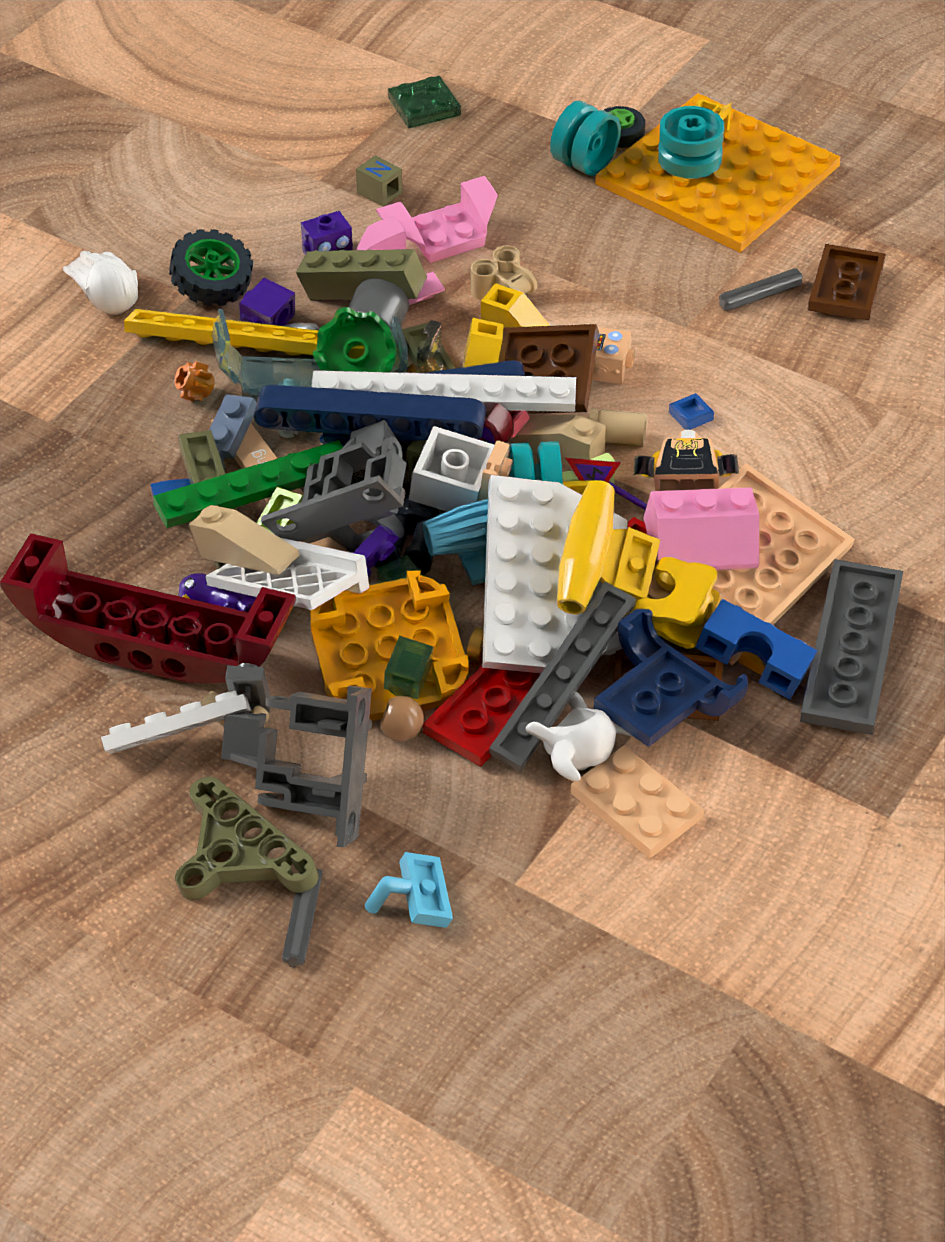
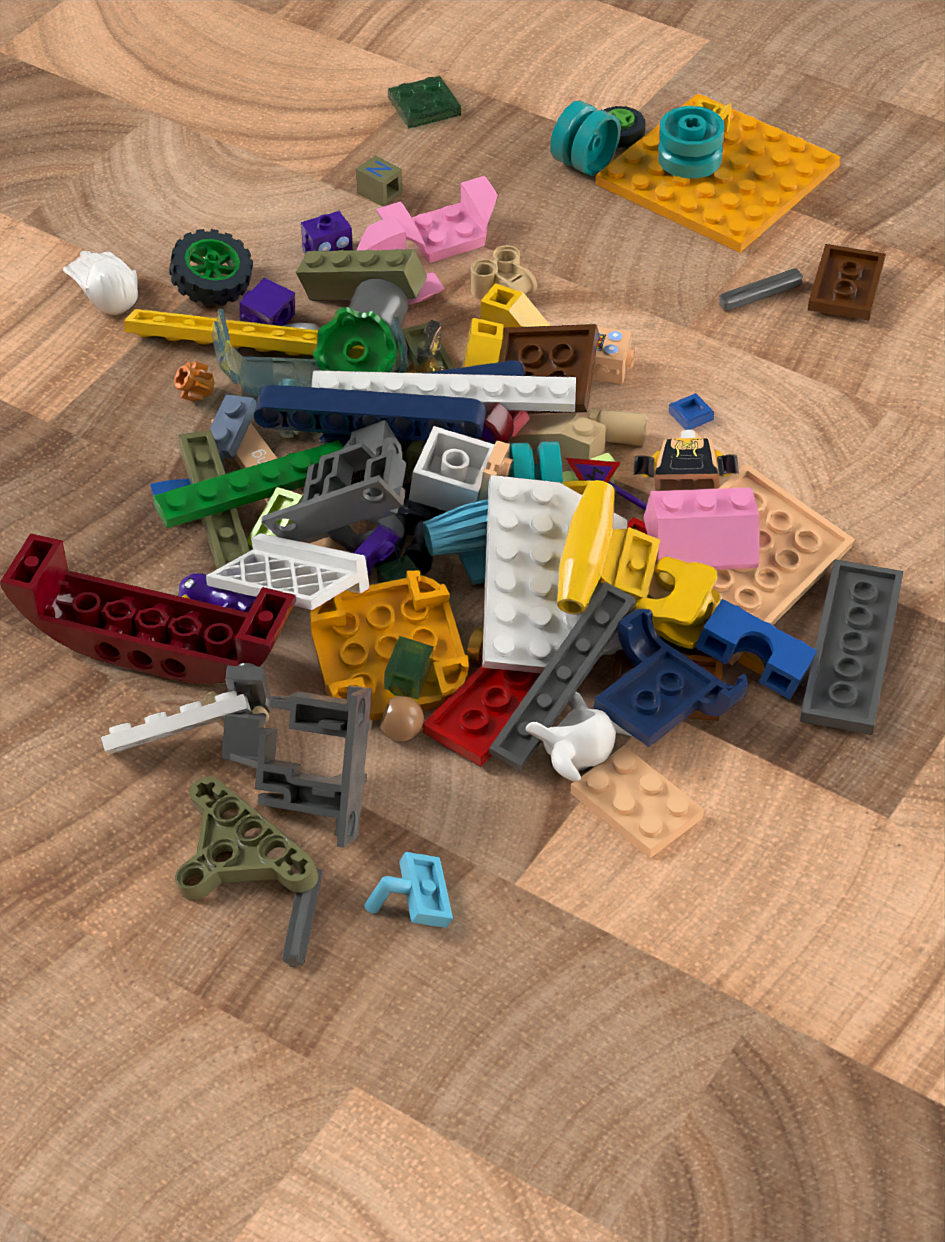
(236, 540): tan slope -> none

